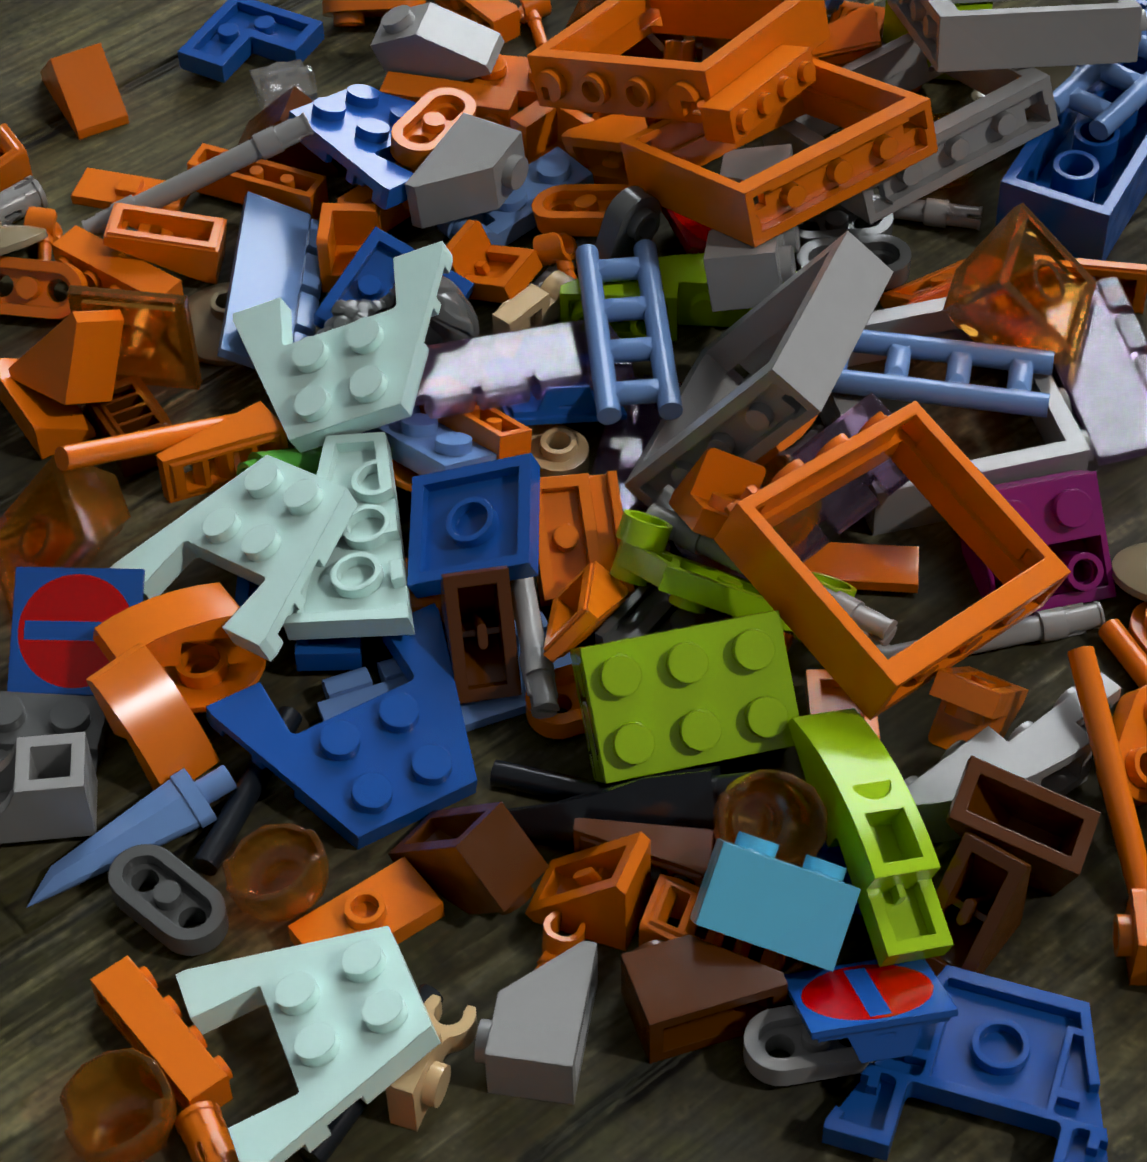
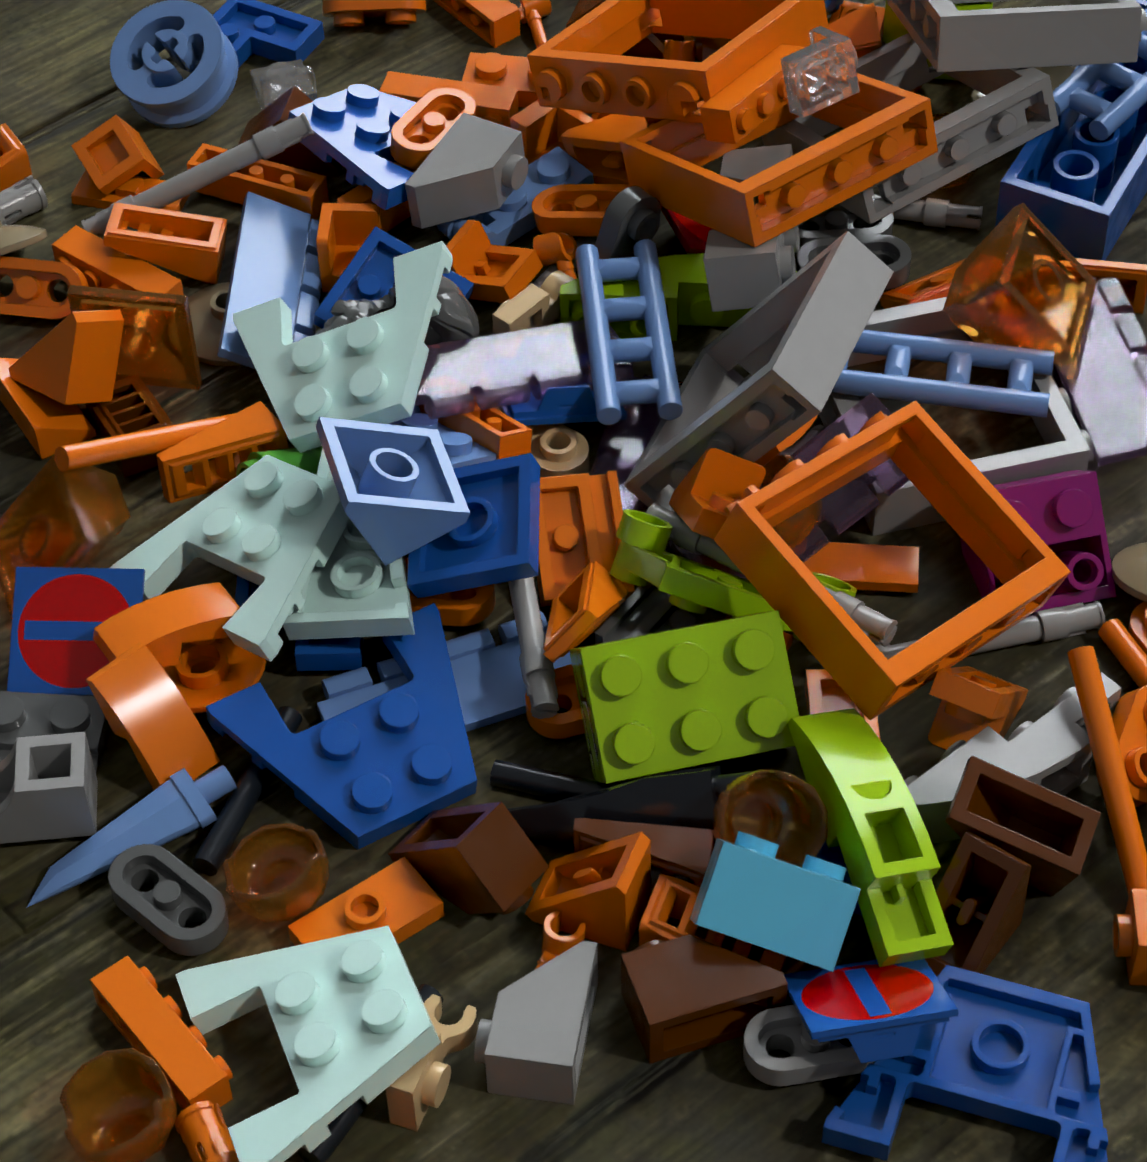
(46, 219): orange hand -> none
(85, 91): orange slope -> none
(115, 155): none -> orange panel
(194, 44): none -> medium blue wheel
(393, 483): none -> medium blue slope
(435, 43): light grey slope -> none
(480, 633): reddish brown slope -> none
(820, 72): none -> clear bracket

